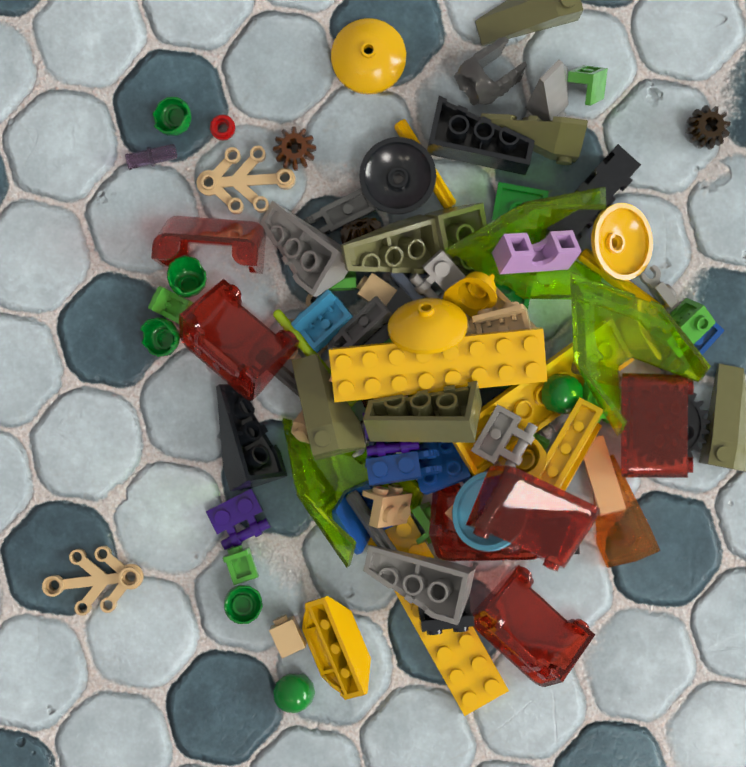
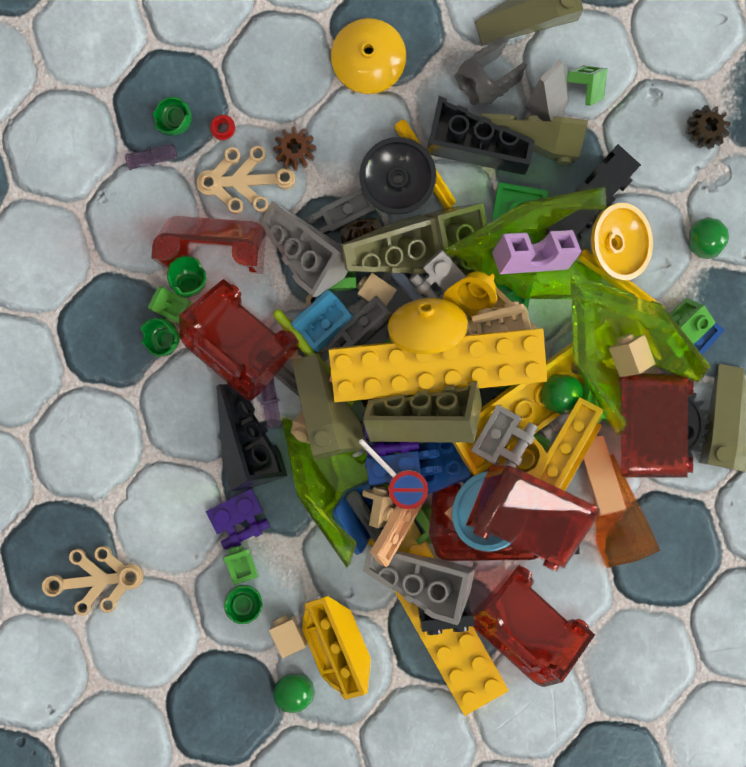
(271, 406): none -> clear purple axle
(393, 534): none -> light nougat tile
(407, 488): none -> piece
(631, 355): none -> tan brick
(662, 293): light grey plate -> none
(708, 237): none -> green hair

